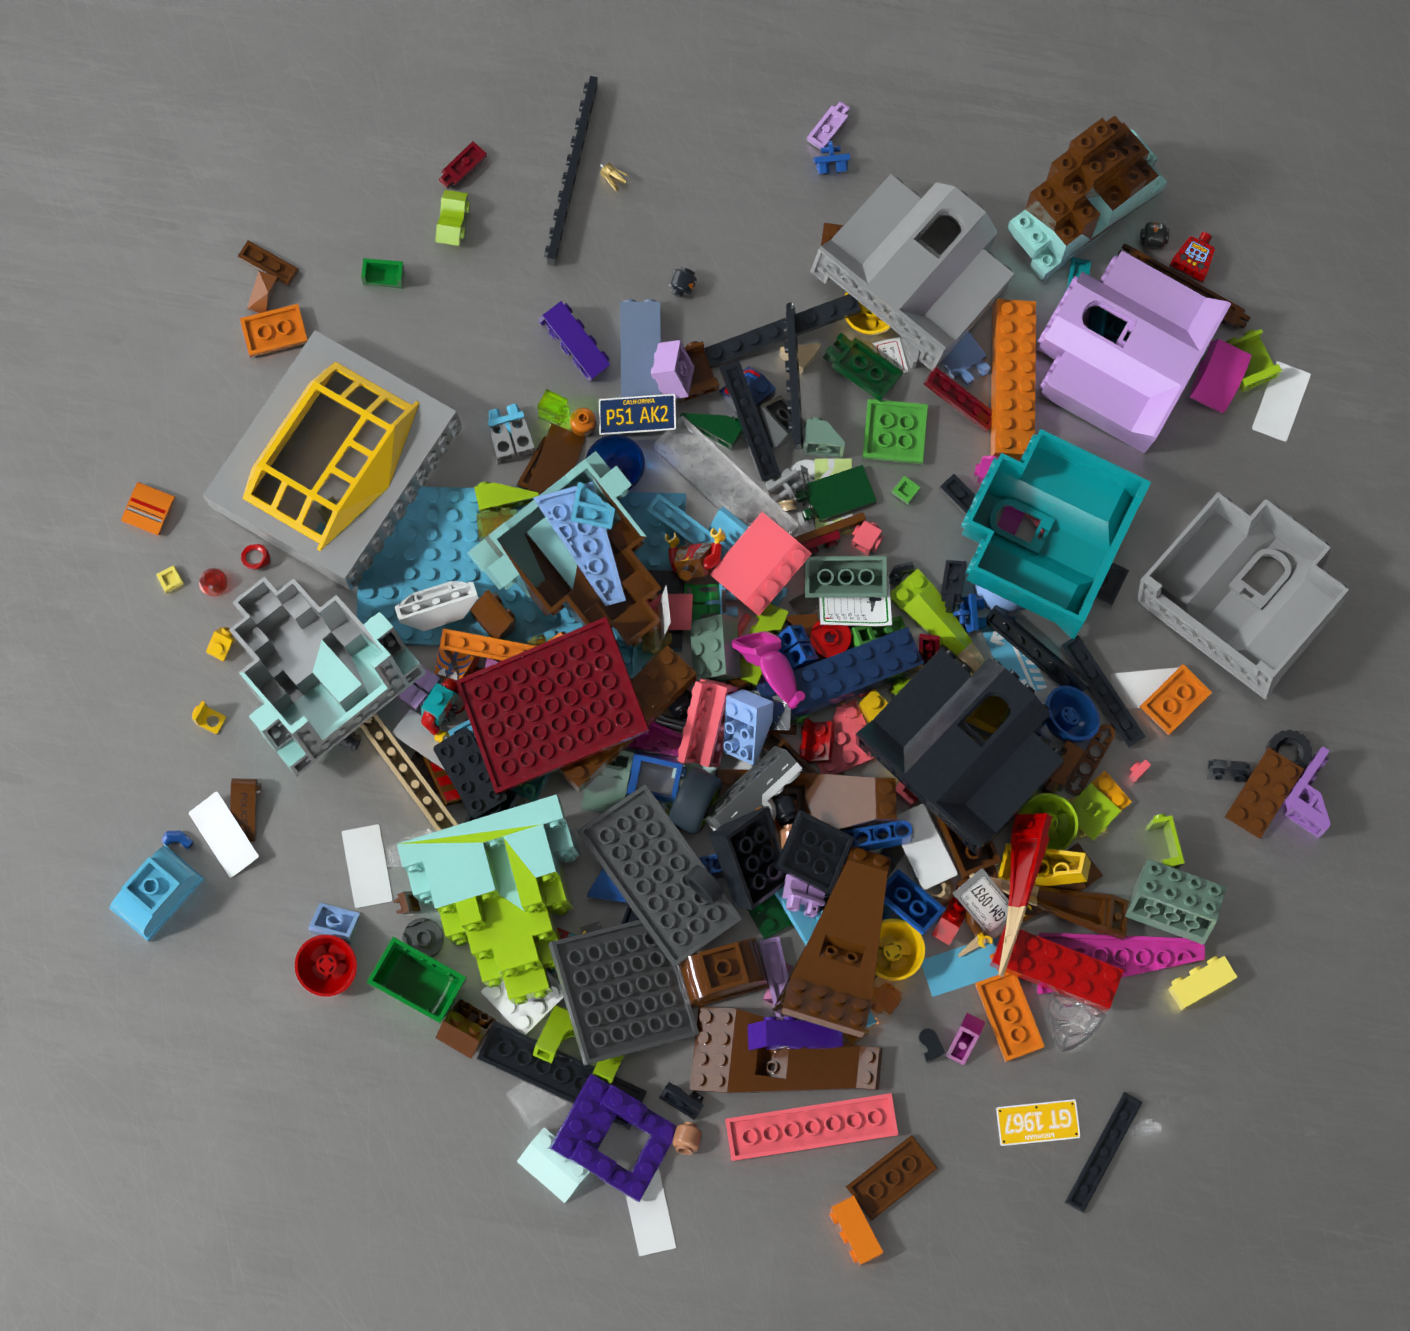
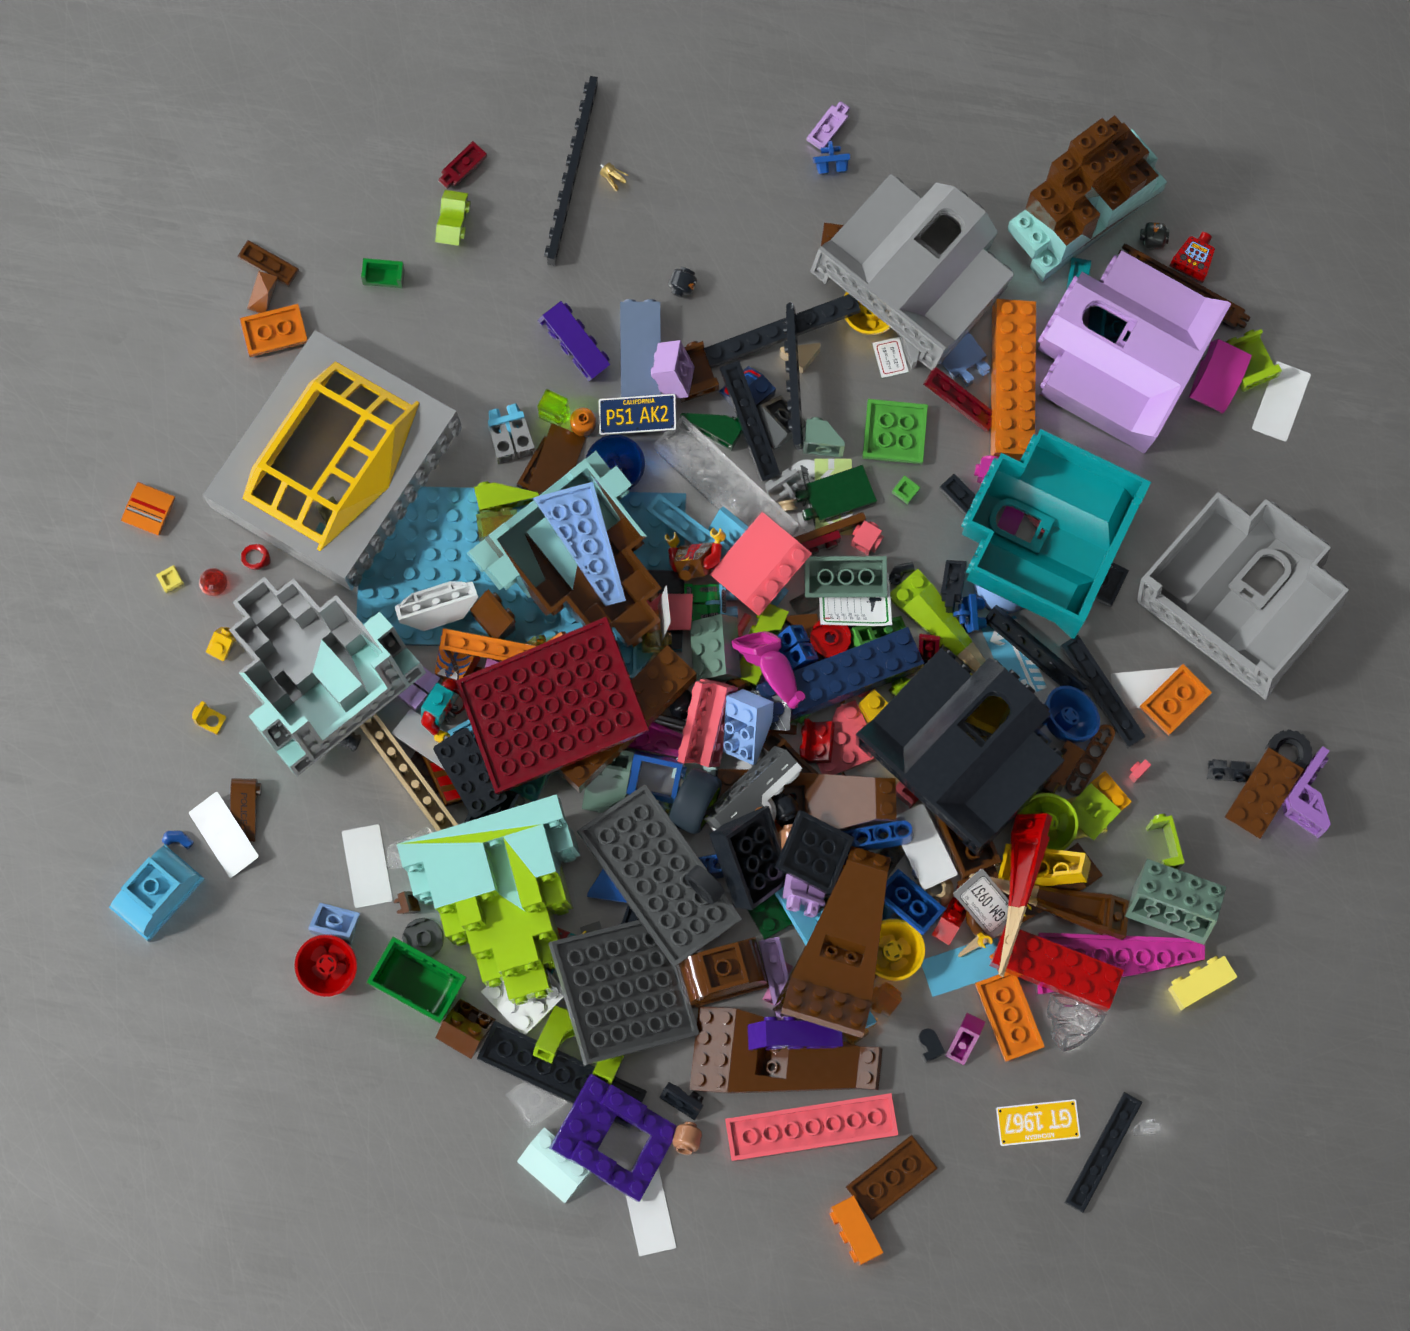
(591, 509): medium azure wing -> none
(863, 366): dark green tile -> none

